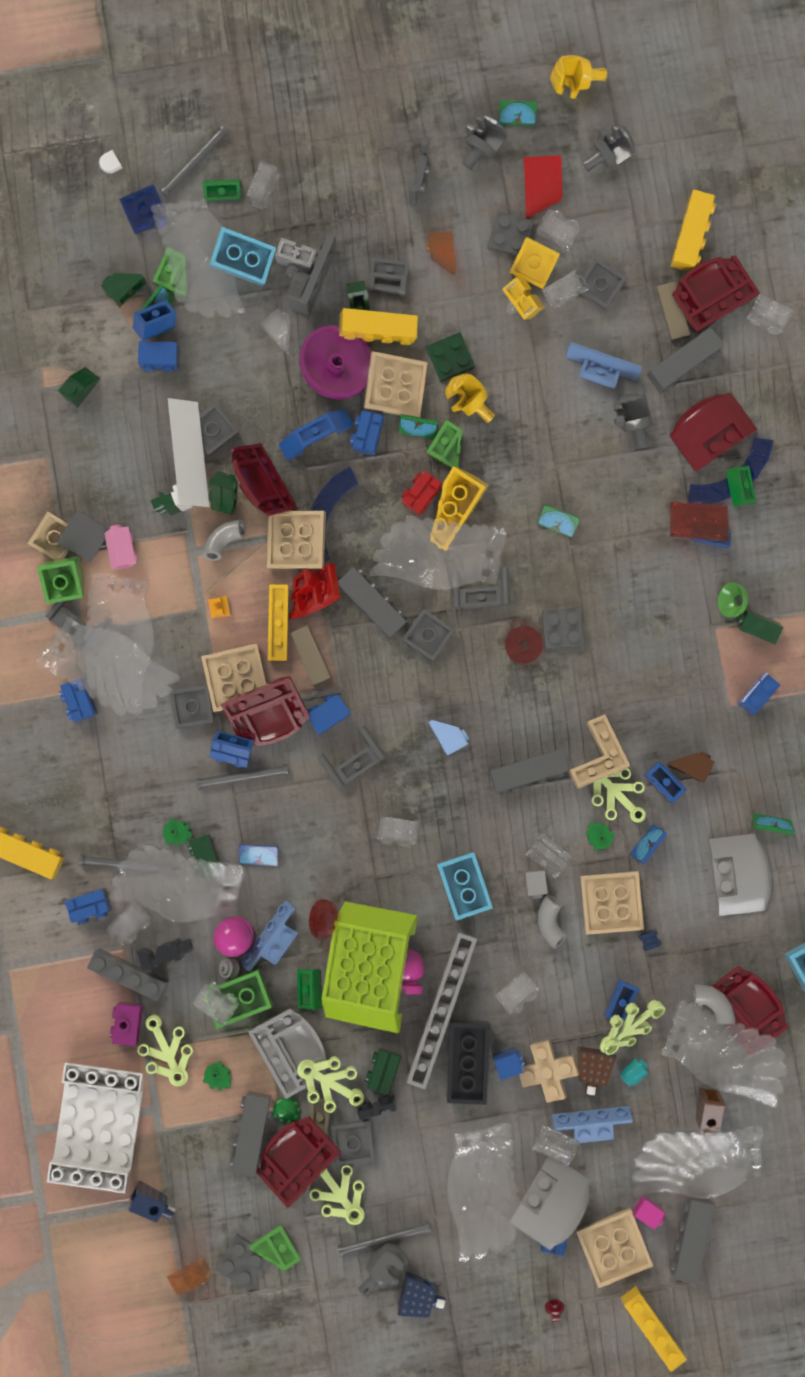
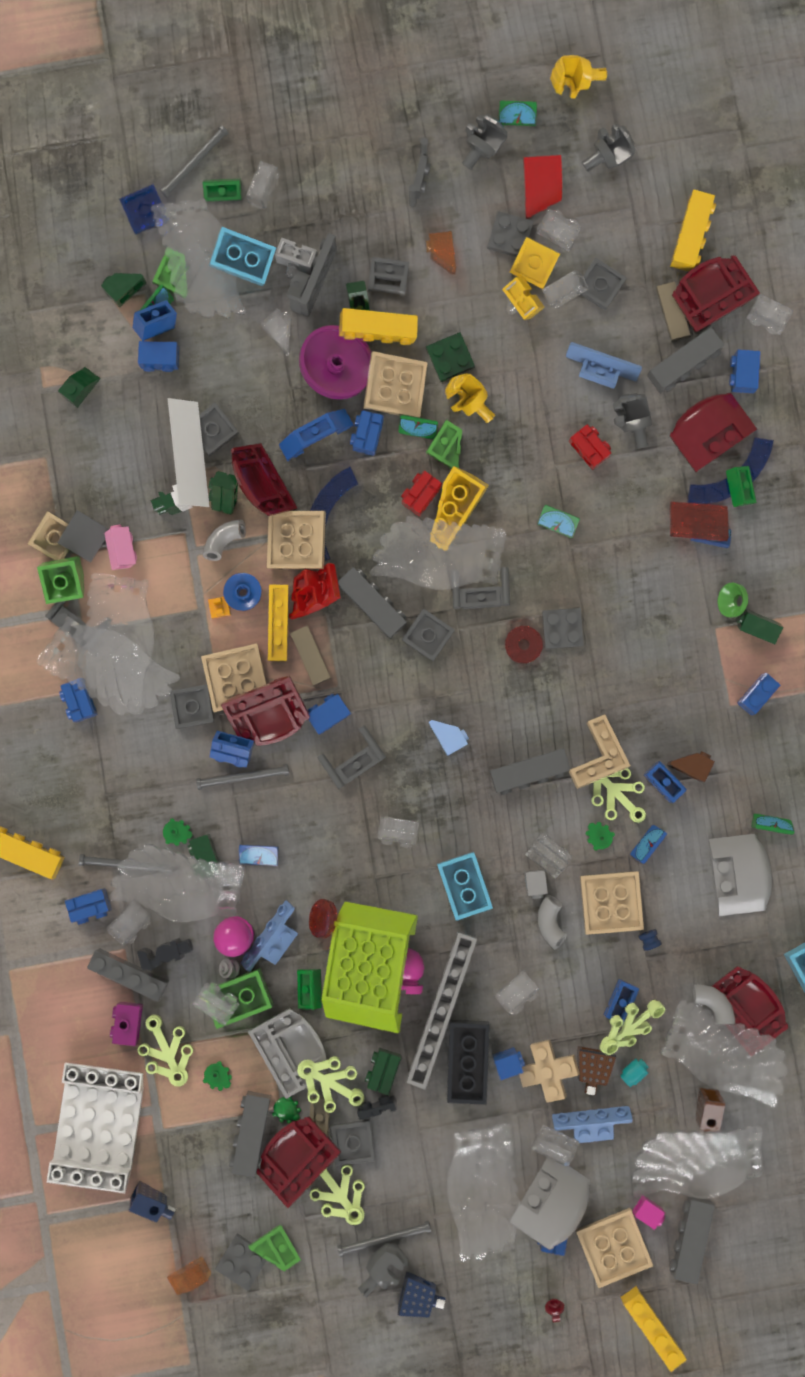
(109, 162): white tile -> none
(240, 582): none -> blue dish
(590, 446): none -> red brick
(745, 371): none -> blue brick

